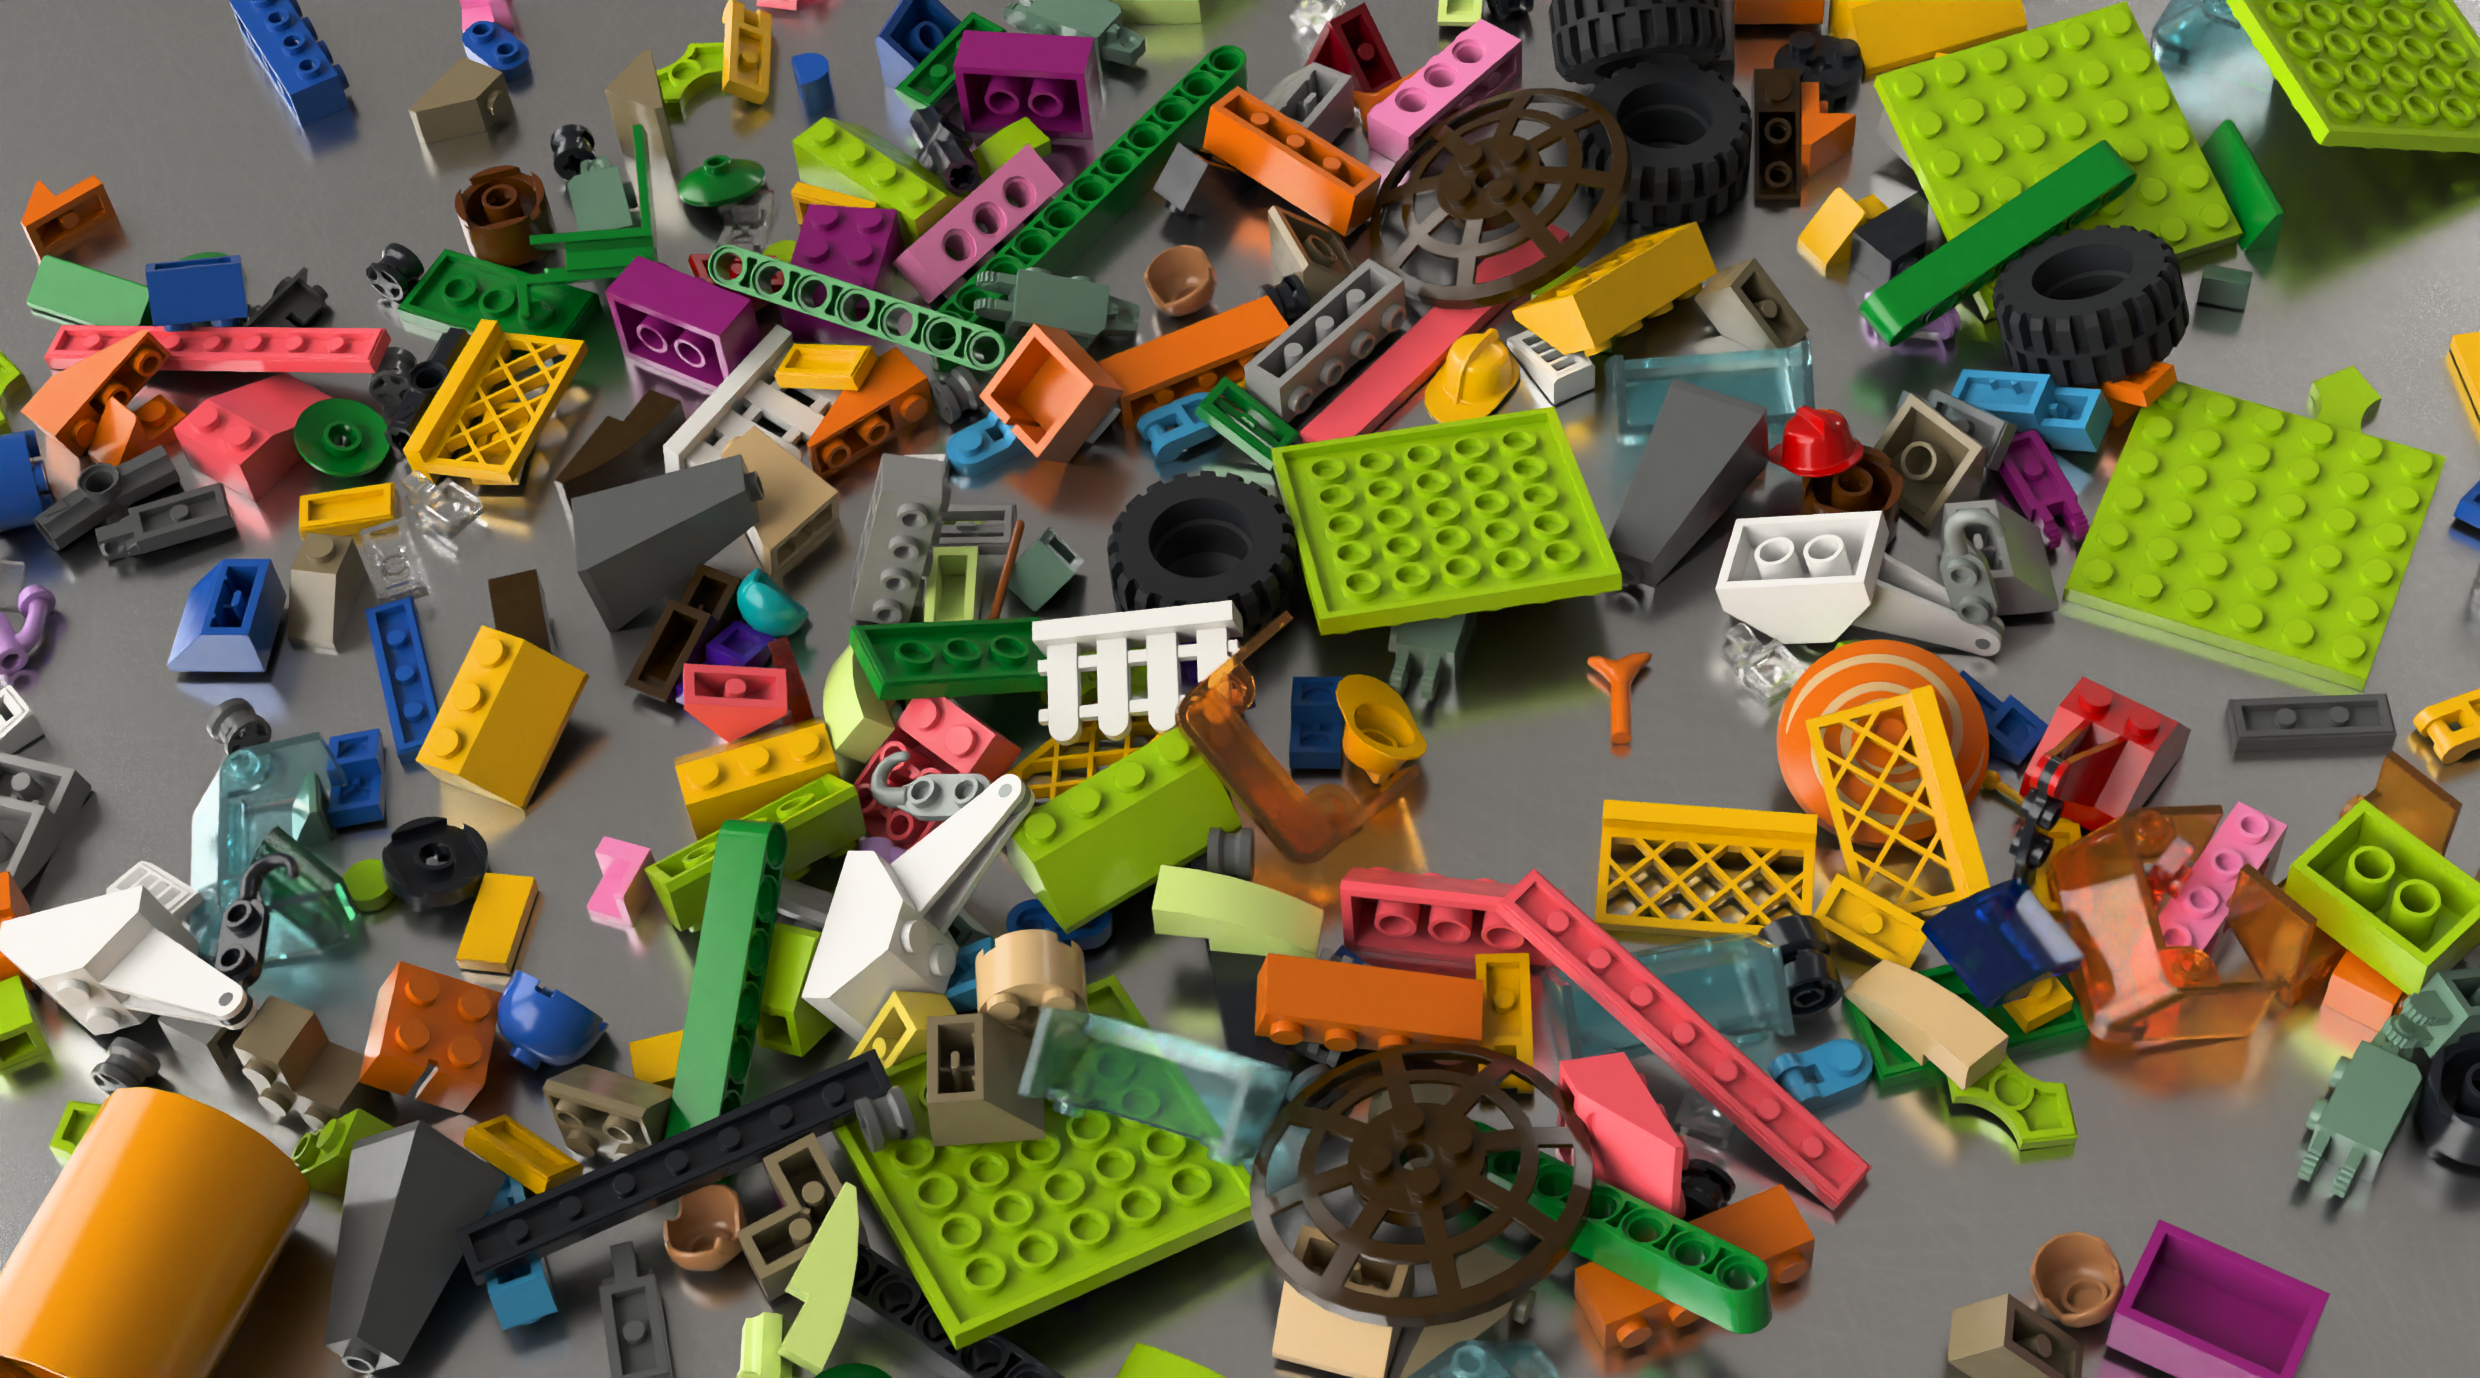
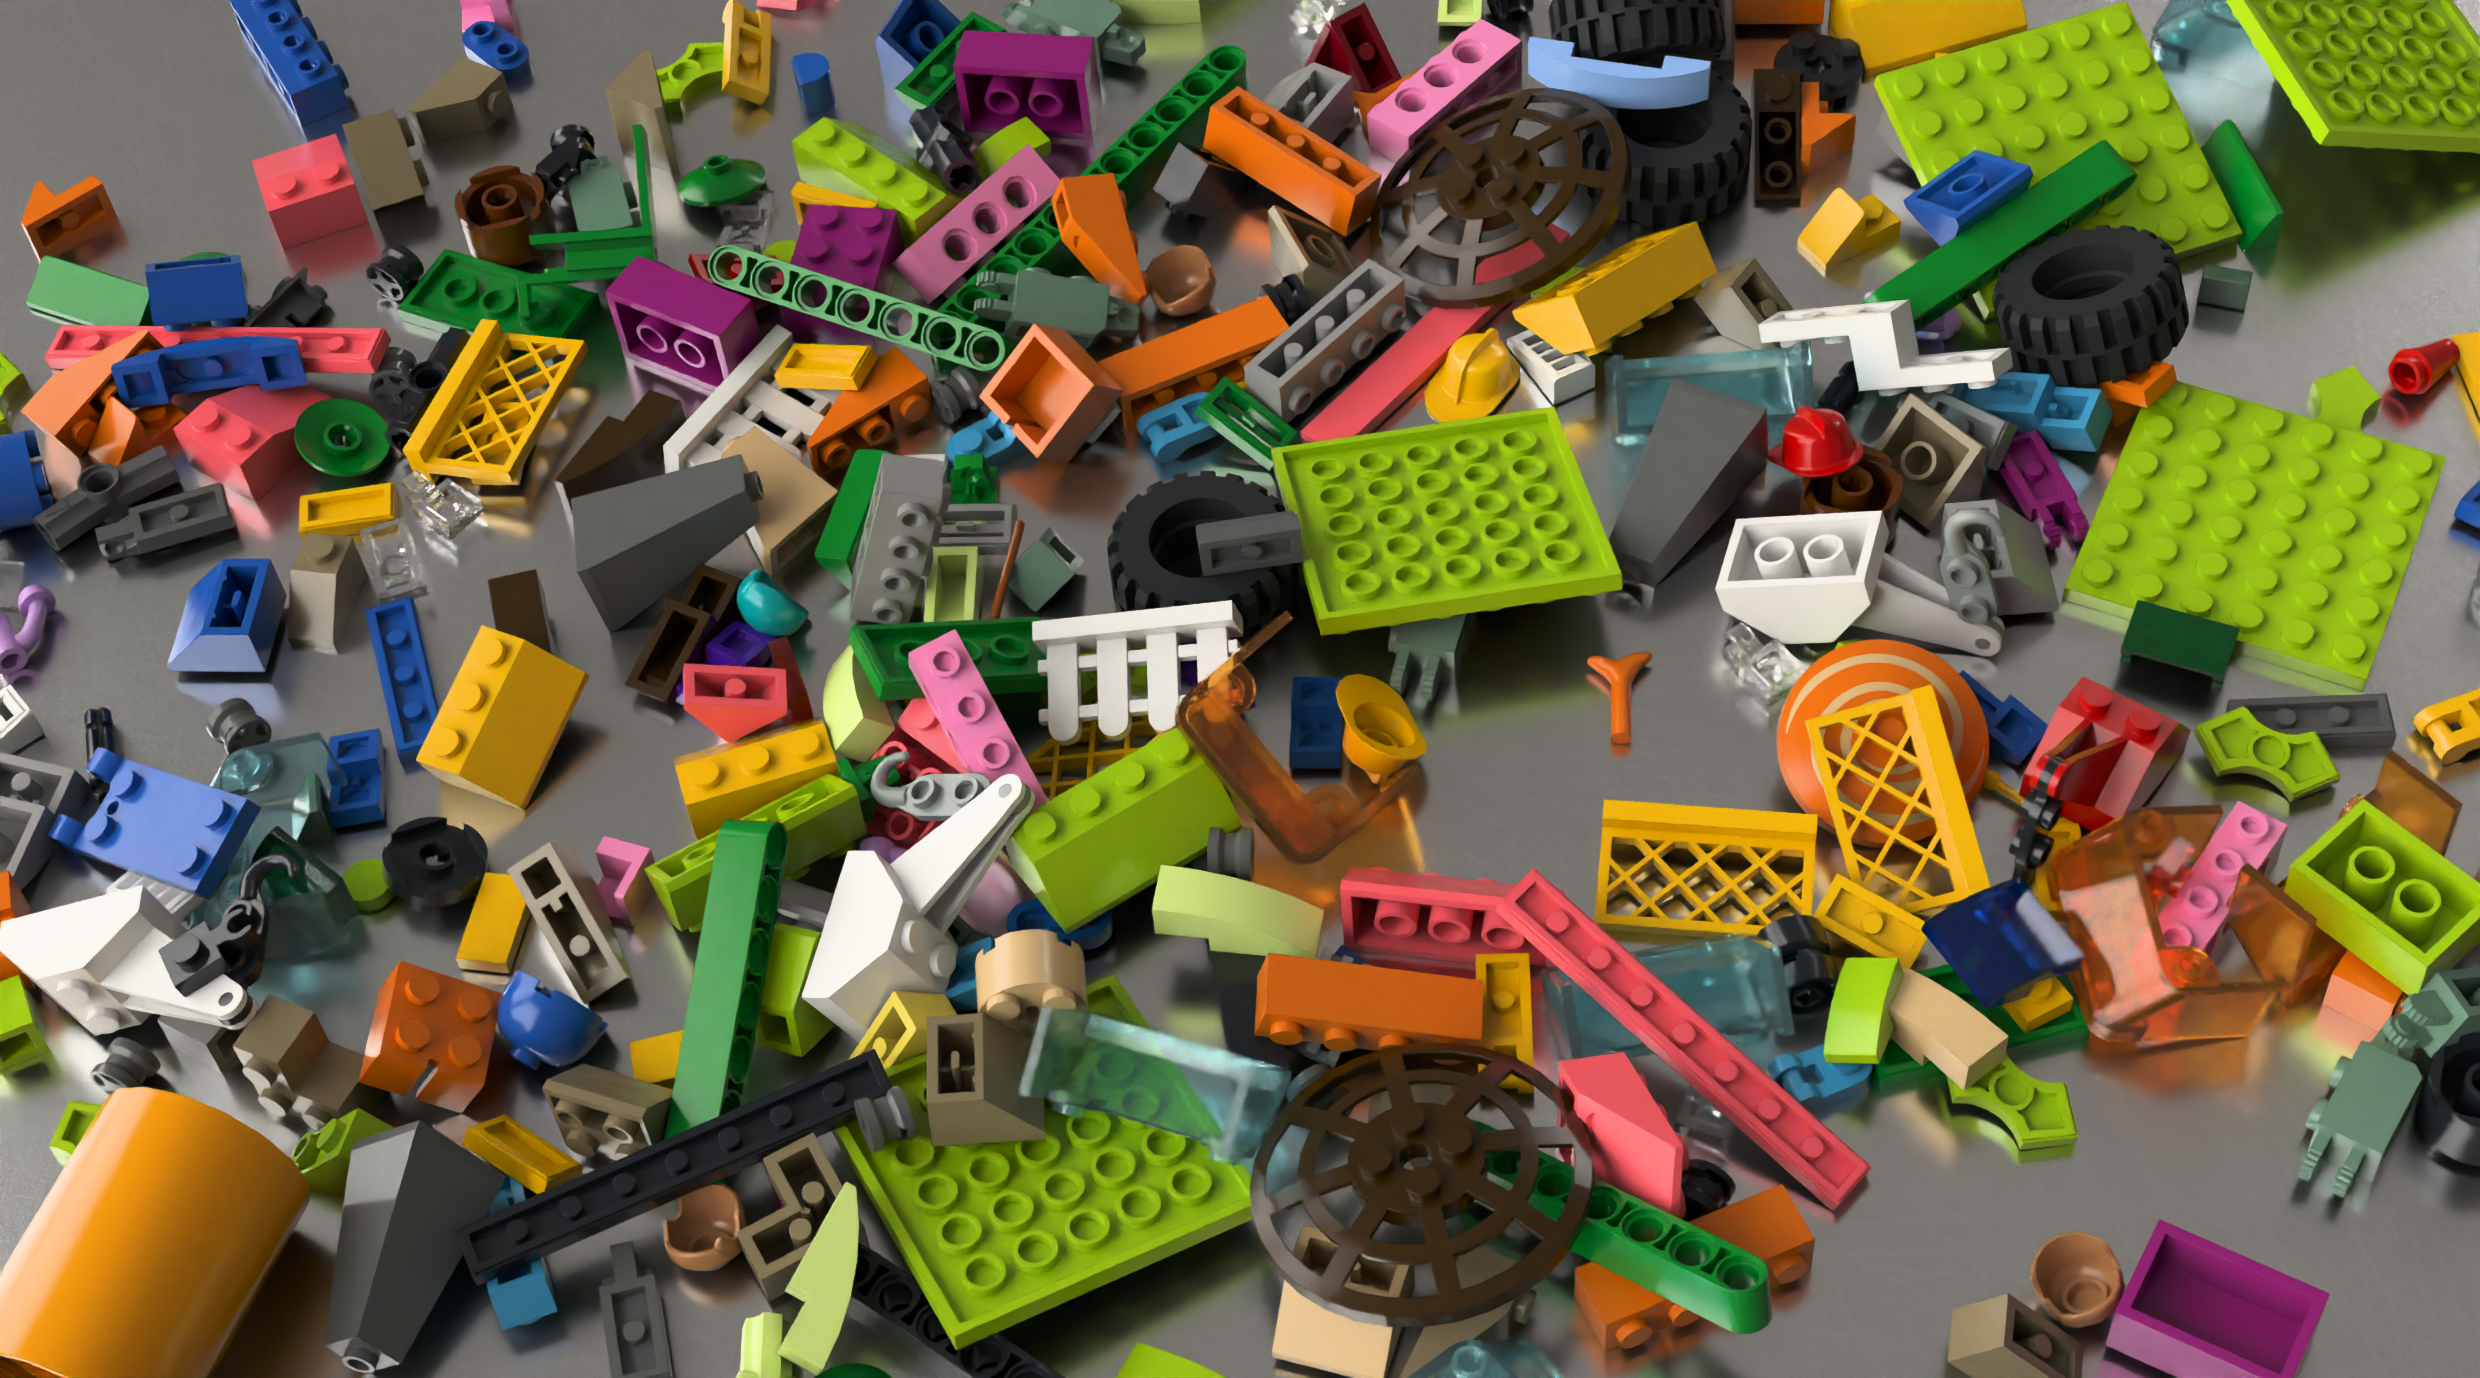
(98, 734): none -> black axle
(159, 825): none -> hinge
(204, 951): none -> black plate
(209, 365): none -> blue slope
(309, 191): none -> coral slope
(384, 161): none -> dark tan brick
(558, 169): none -> black plate
(572, 918): none -> dark tan slope
(845, 525): none -> green slope
(860, 777): none -> green brick
(969, 712): none -> bright pink brick
(973, 480): none -> green brick
(1096, 231): none -> orange slope
(1249, 543): none -> dark grey panel
(1619, 84): none -> light blue slope
(1841, 390): none -> black axle
(1859, 1010): none -> lime slope
(1886, 347): none -> white bracket
(1891, 240): black slope -> none
(1967, 194): none -> blue slope
(2180, 640): none -> dark green hinge
(2289, 761): none -> lime tile
(2421, 366): none -> red cone

